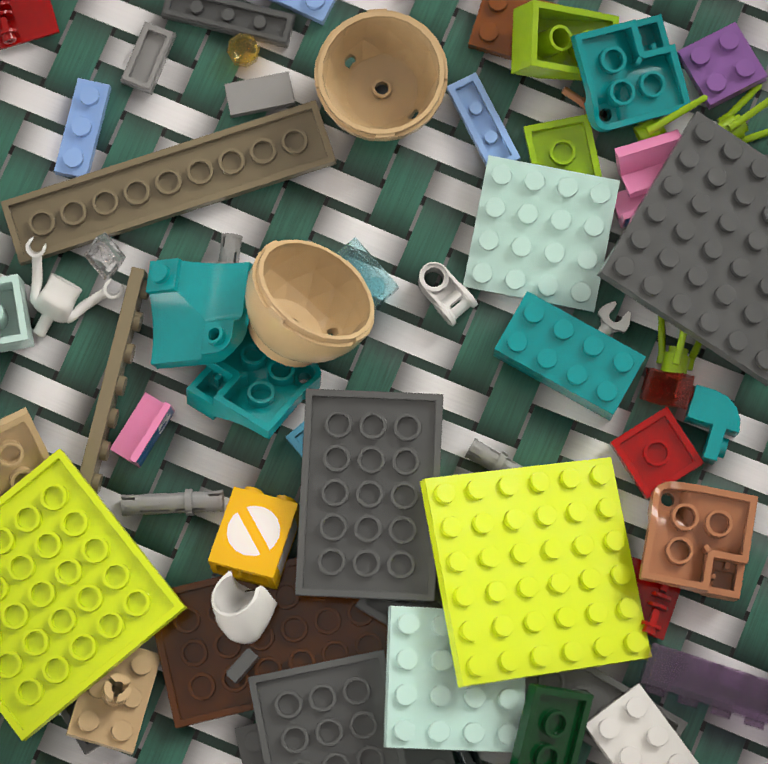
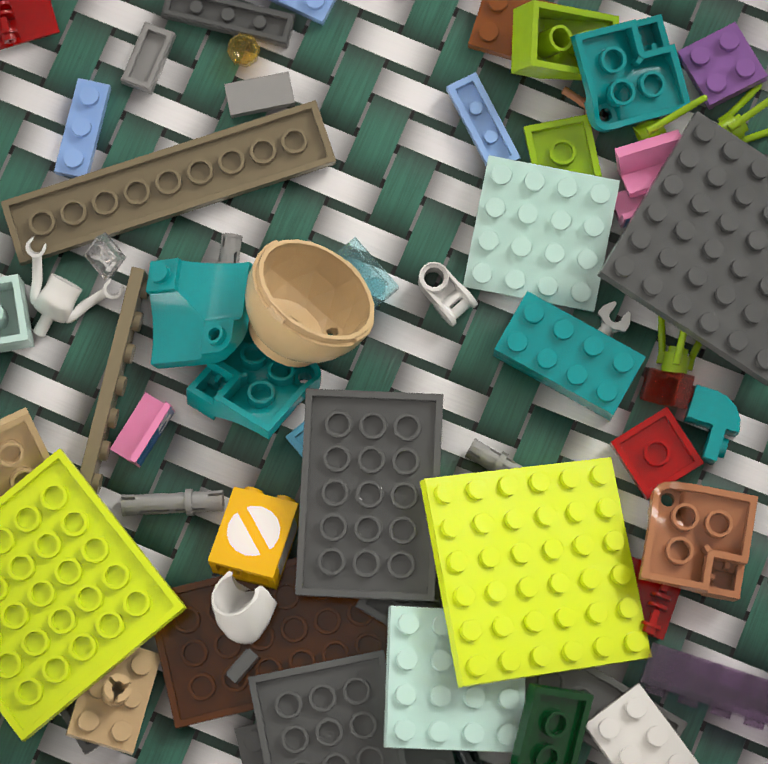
(388, 52): tan piece -> none

